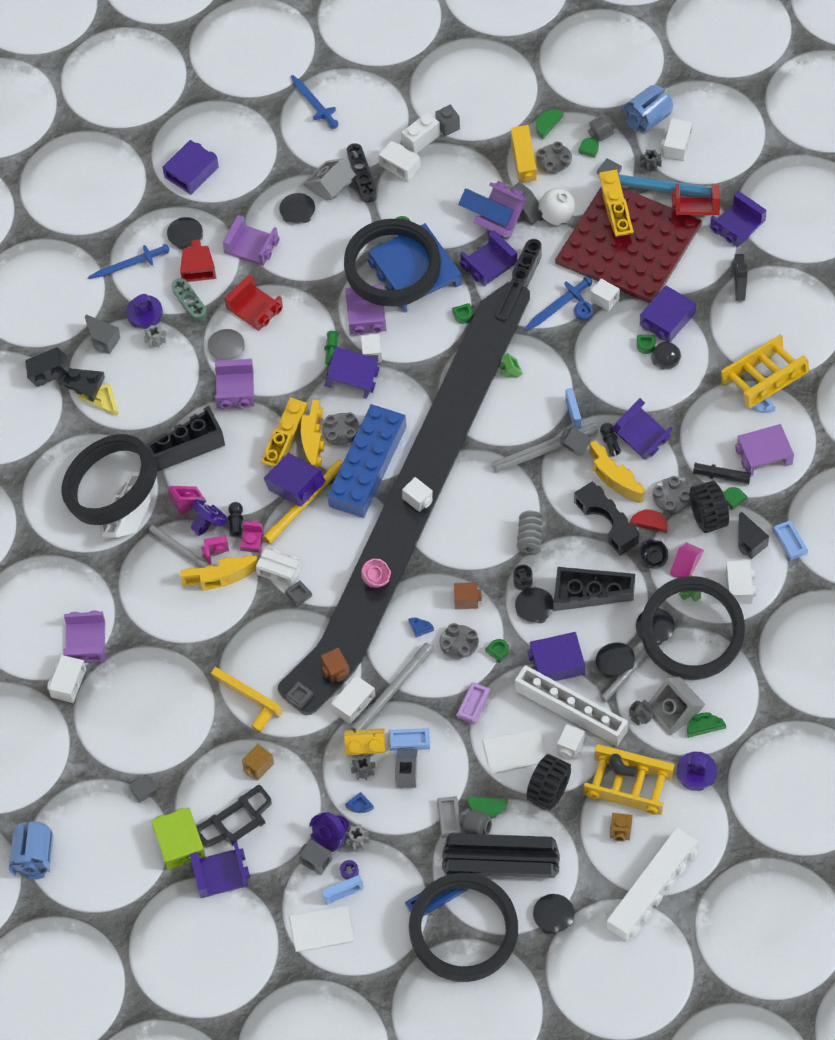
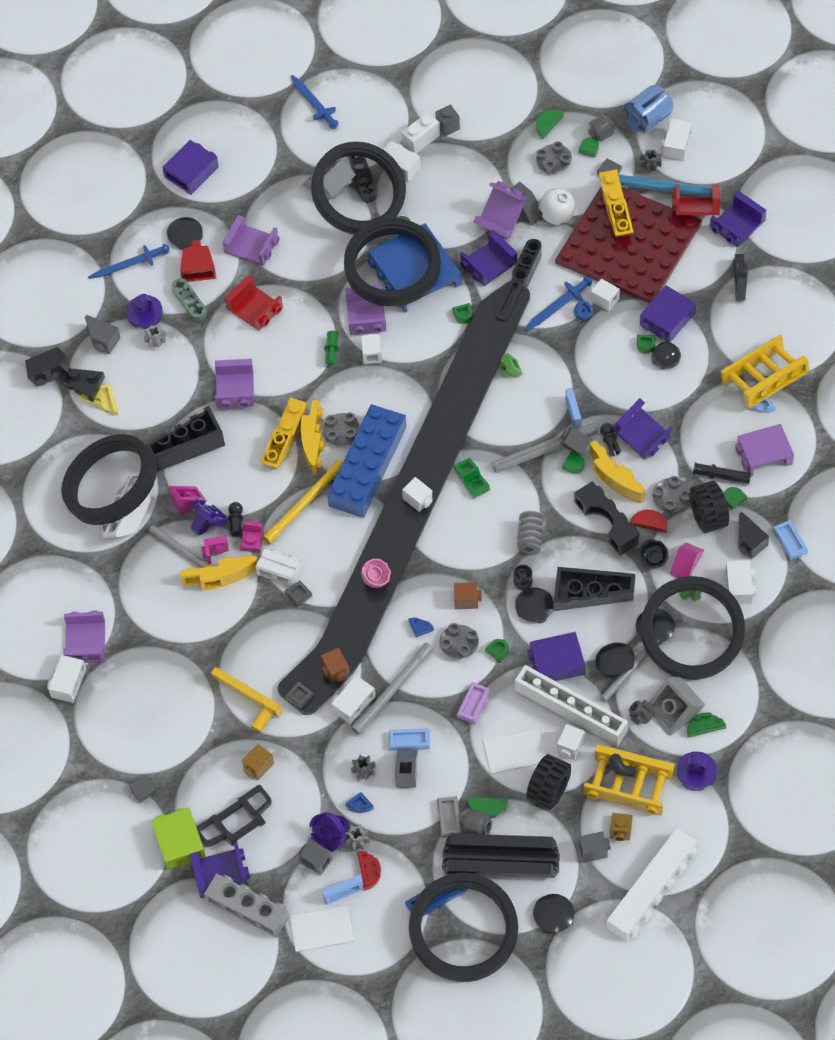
(31, 850): medium blue cylinder -> none
(226, 344): flat silver dish -> none
(271, 924): none -> light grey brick
(294, 479): dark purple brick -> none
(297, 208): black dish -> none
(343, 868): dark purple bush -> none
(352, 370): dark purple panel -> none
(364, 741): yellow brick -> none
(368, 151): none -> black tyre
(370, 869): none -> red tile
(471, 477): none -> green slope
(486, 207): blue tile -> none
(523, 154): yellow slope -> none
(574, 463): none -> green tile
(594, 846): none -> dark grey brick

